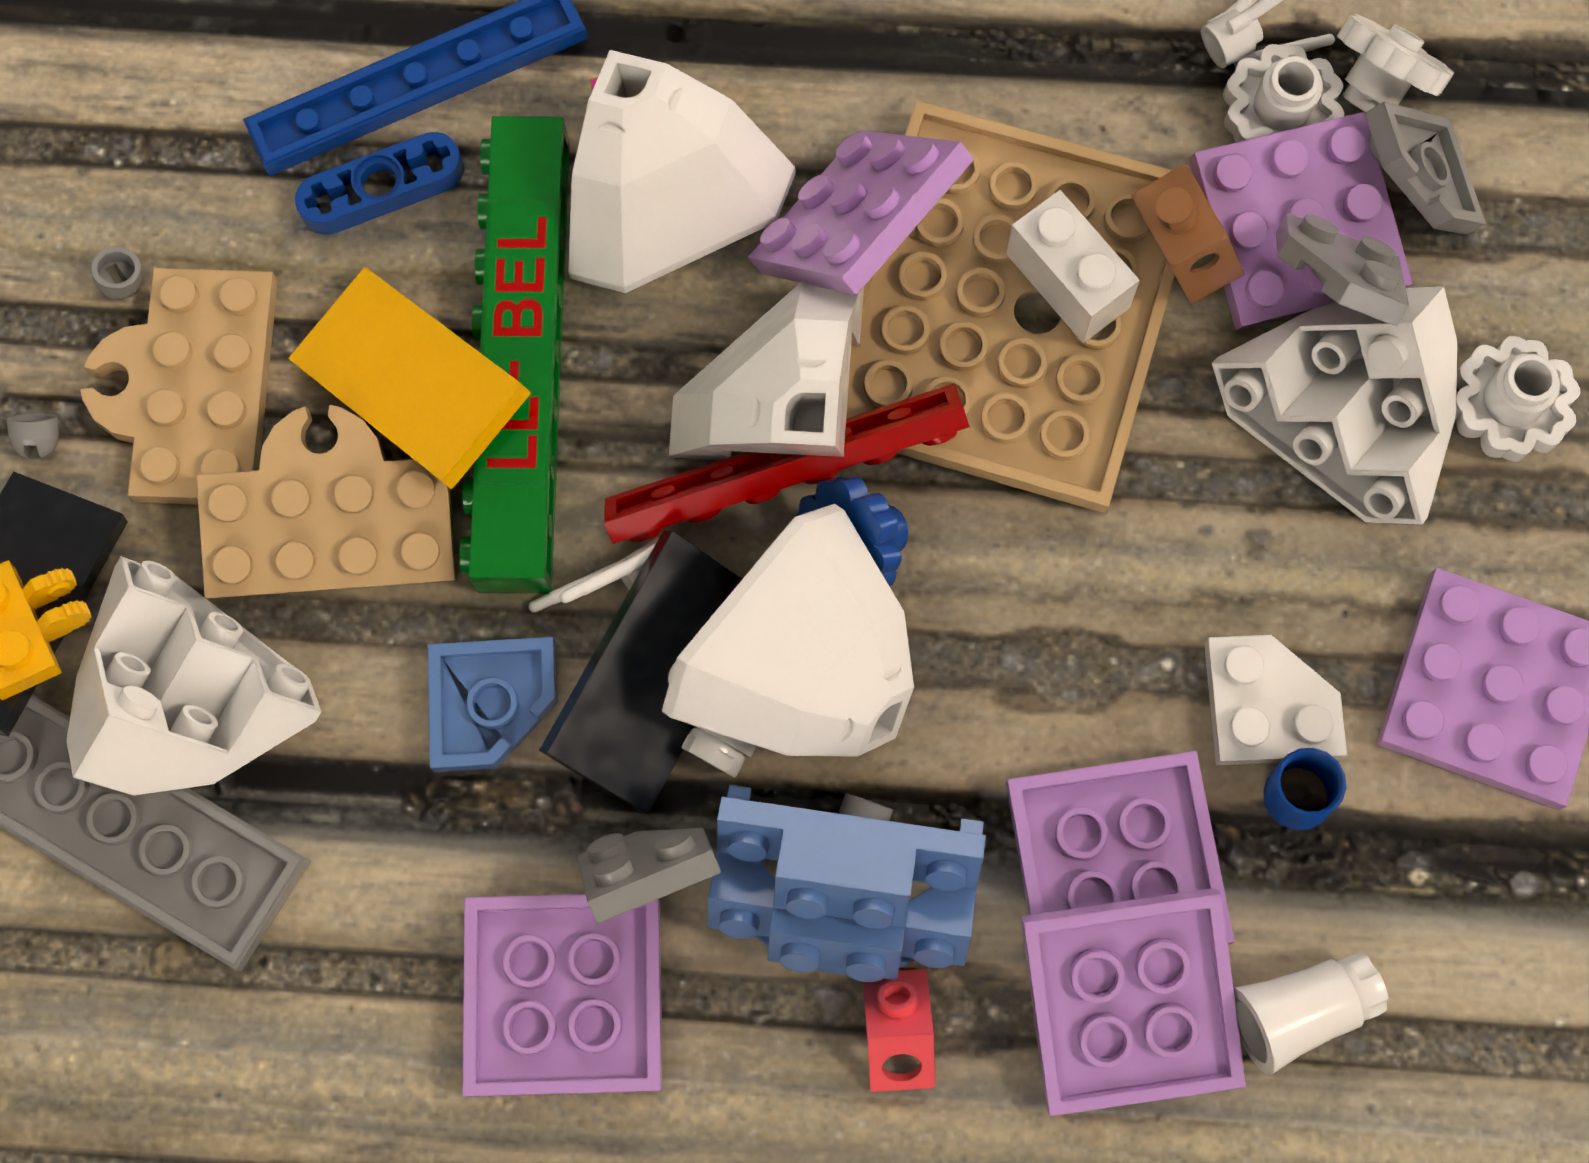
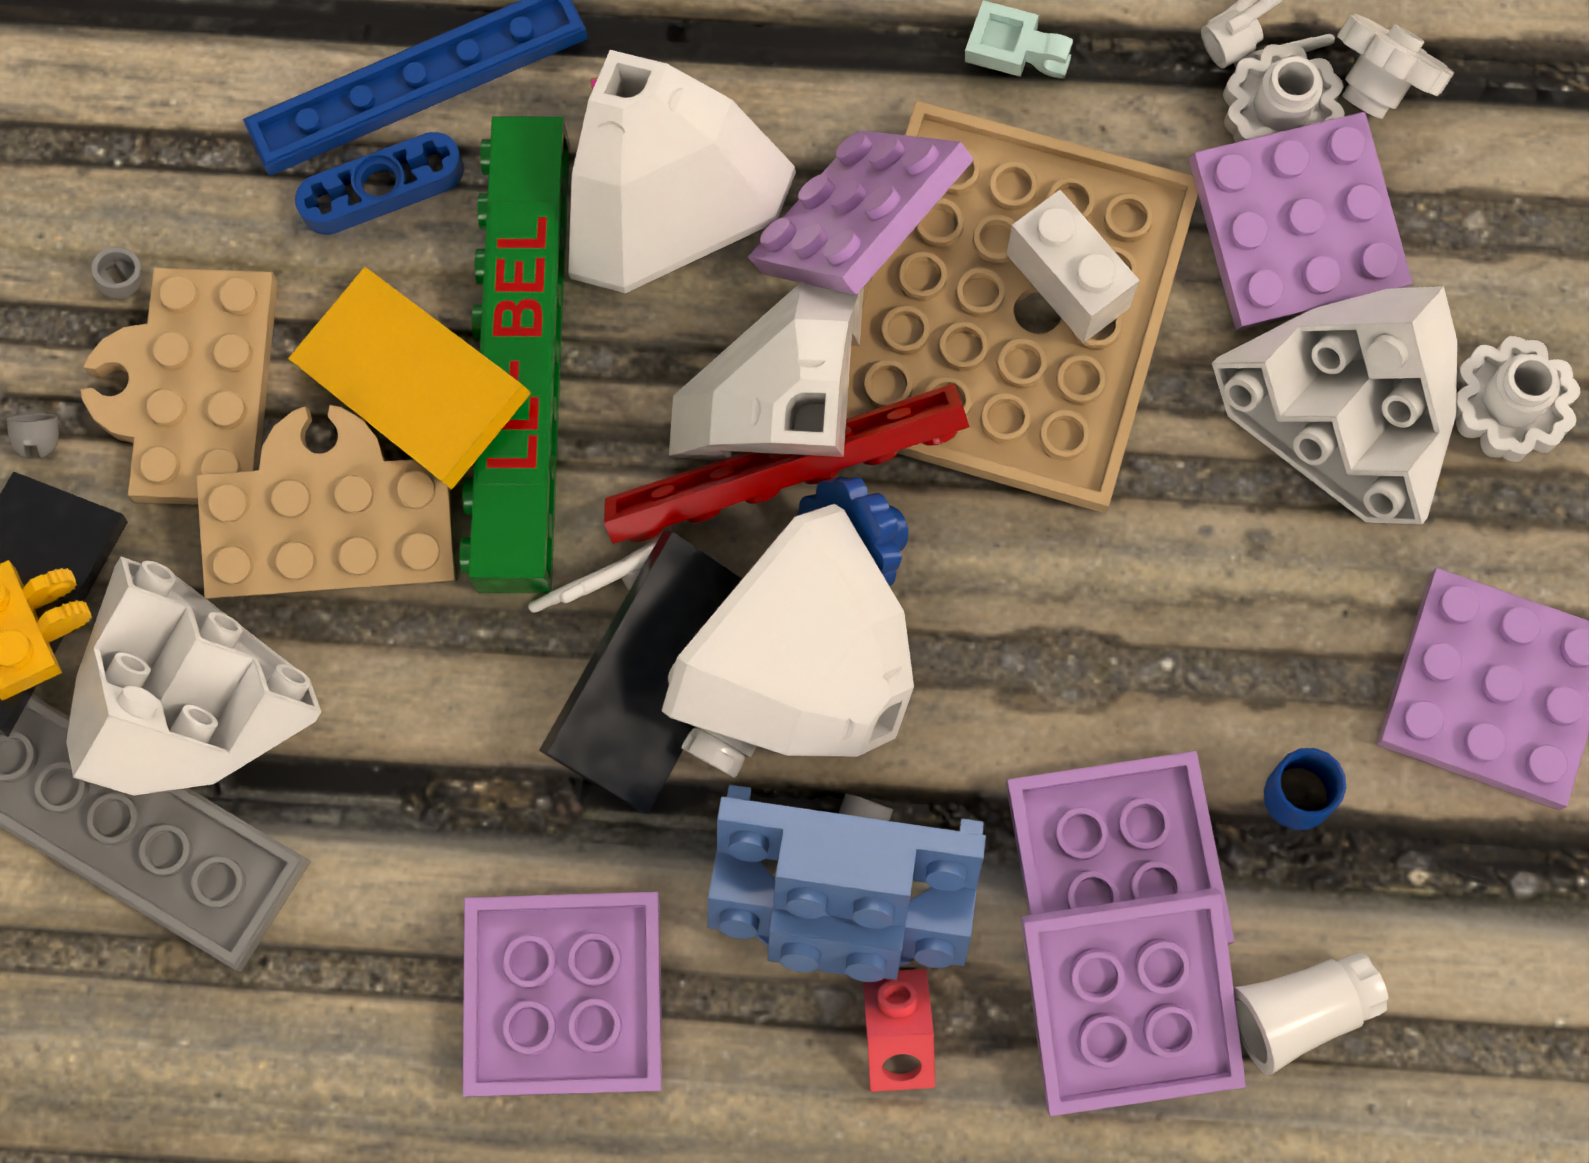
(487, 699): medium blue plate -> none
(643, 867): light grey plate -> none
(1009, 38): none -> light aqua plate
(1187, 231): medium nougat torso -> none
(1268, 702): white plate -> none
(1354, 272): light grey plate -> none
(1426, 164): light grey plate -> none

